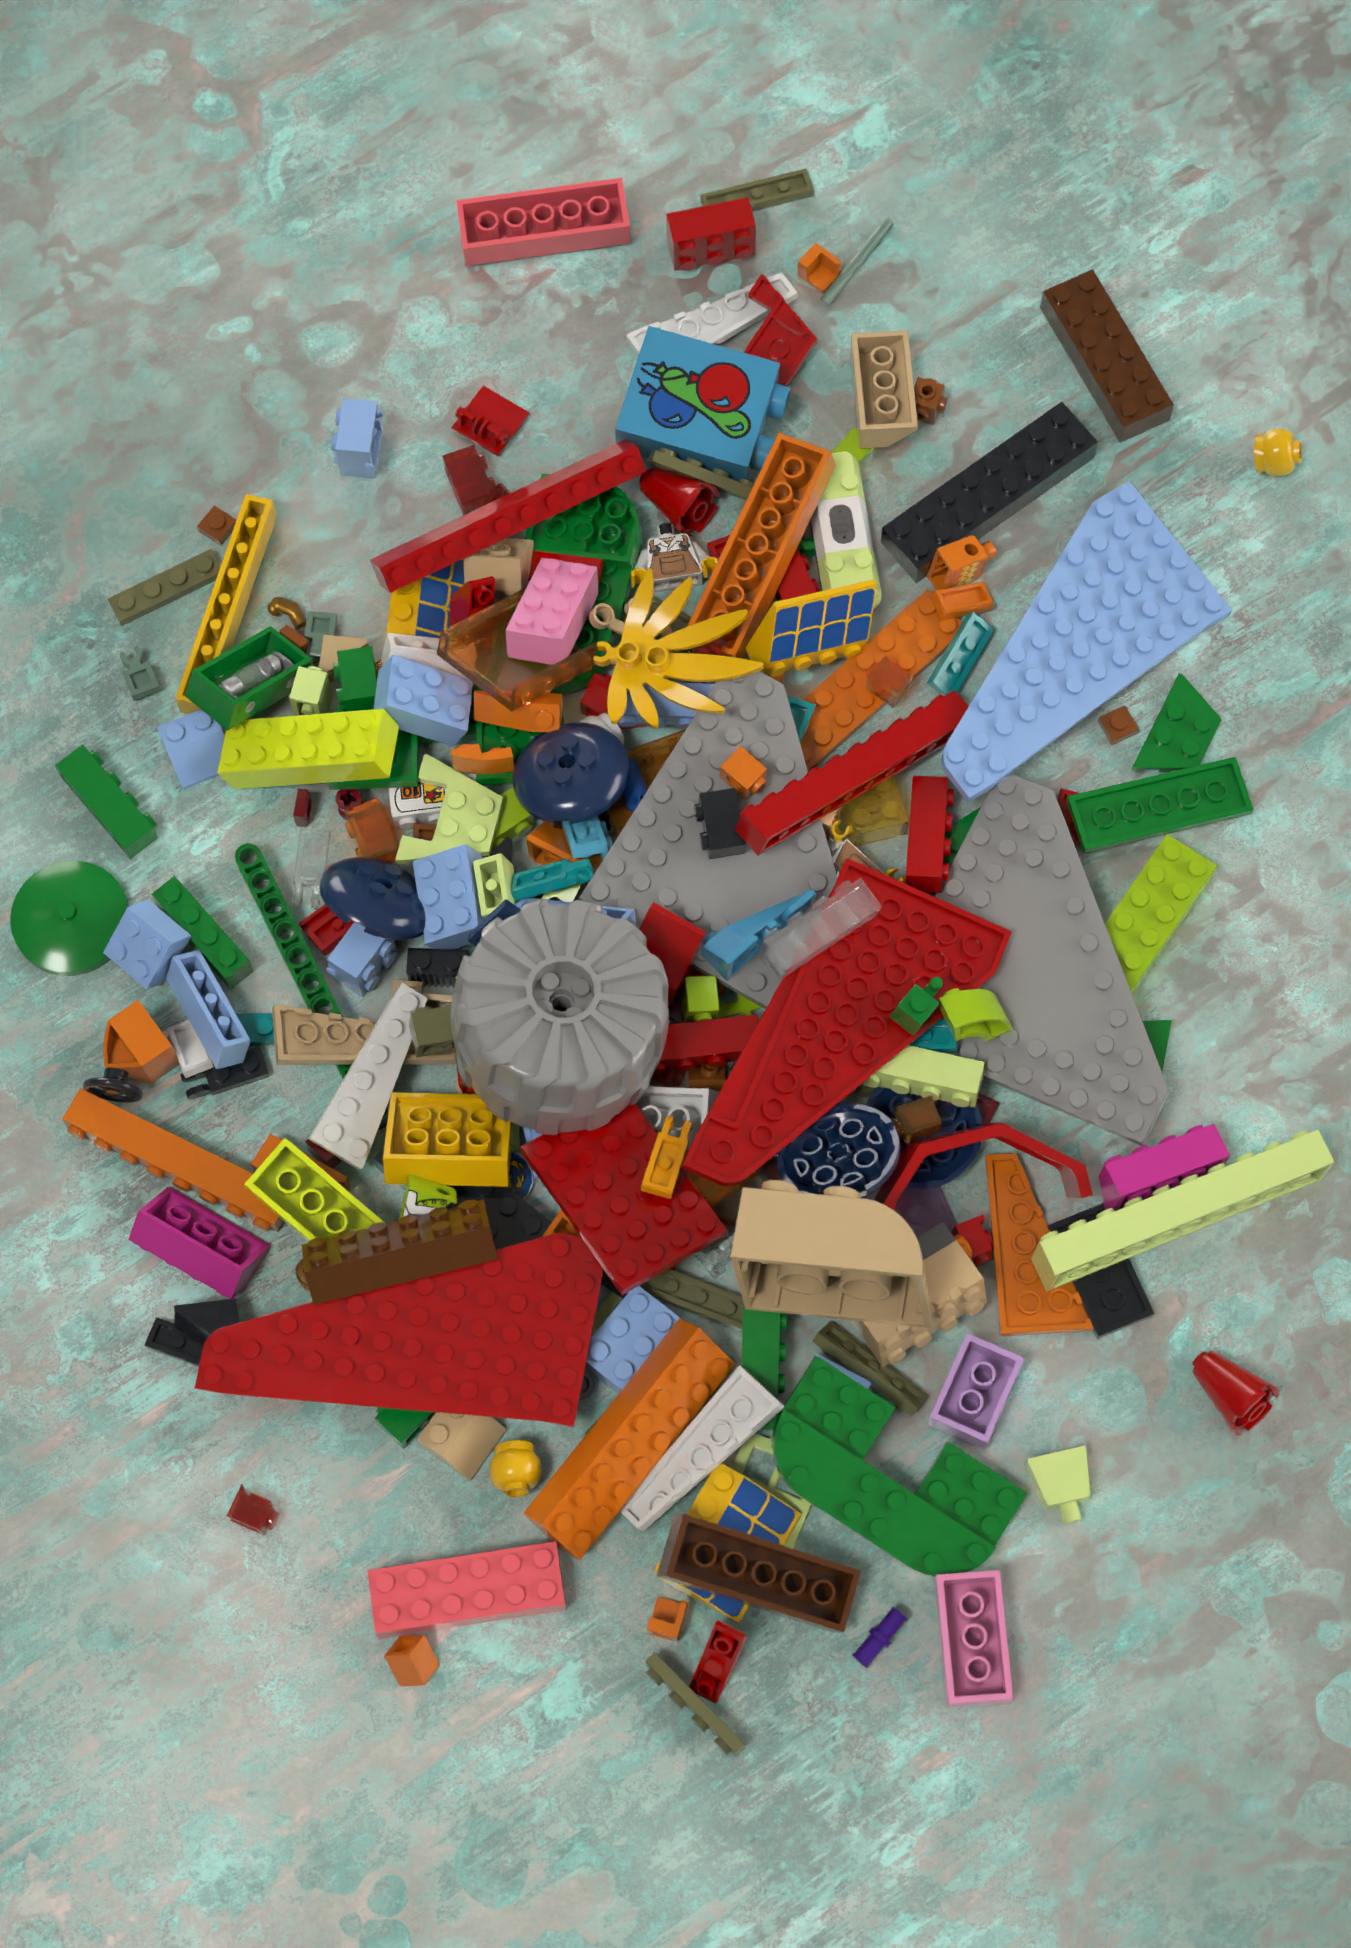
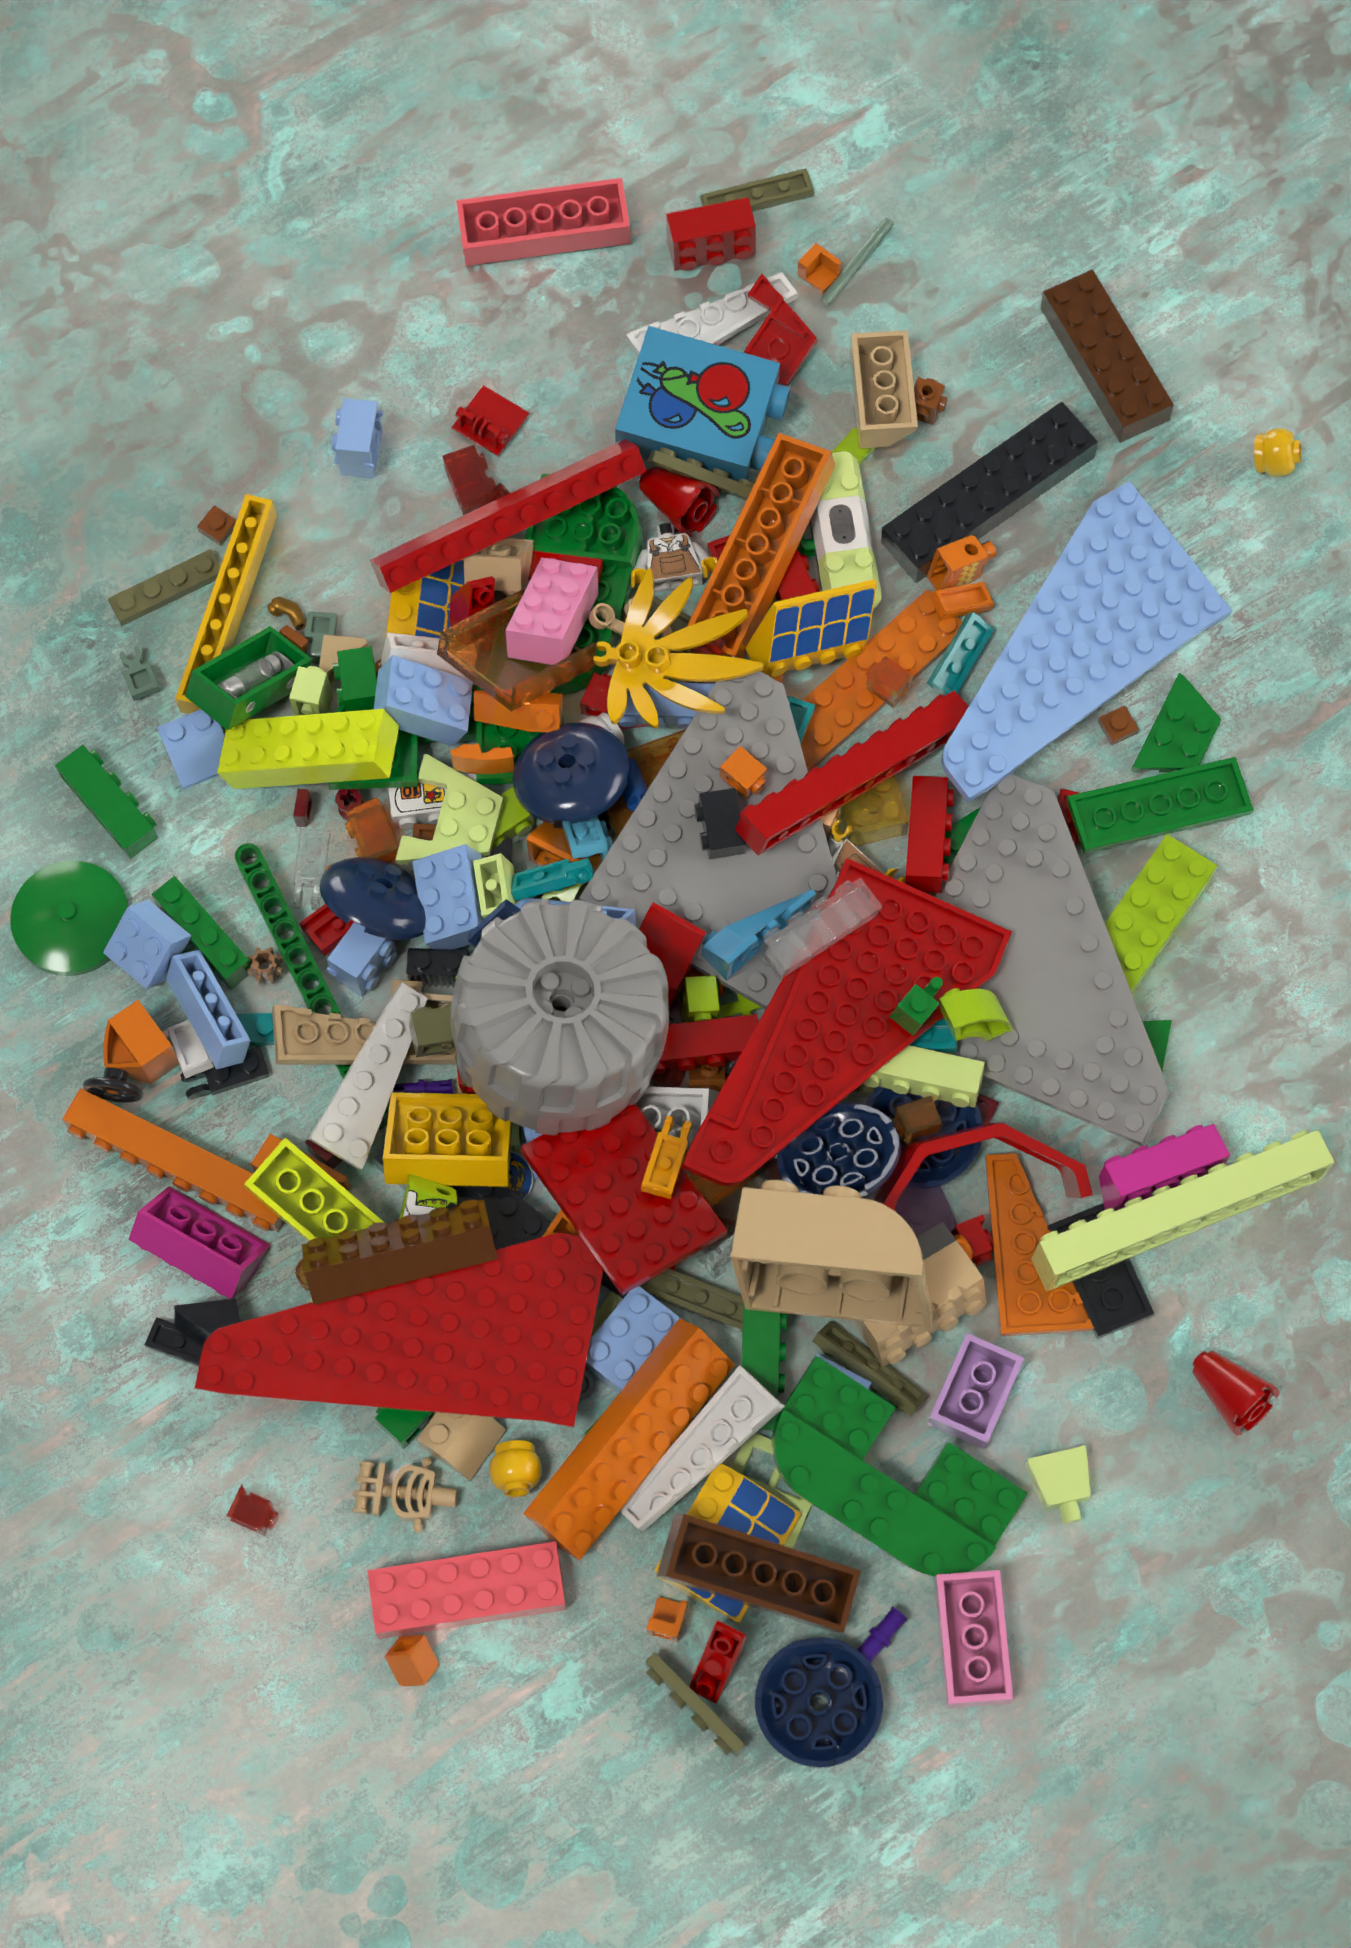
(265, 974): none -> medium nougat gear
(433, 1495): none -> tan torso
(440, 1087): none -> dark purple pin
(827, 1670): none -> dark blue brick

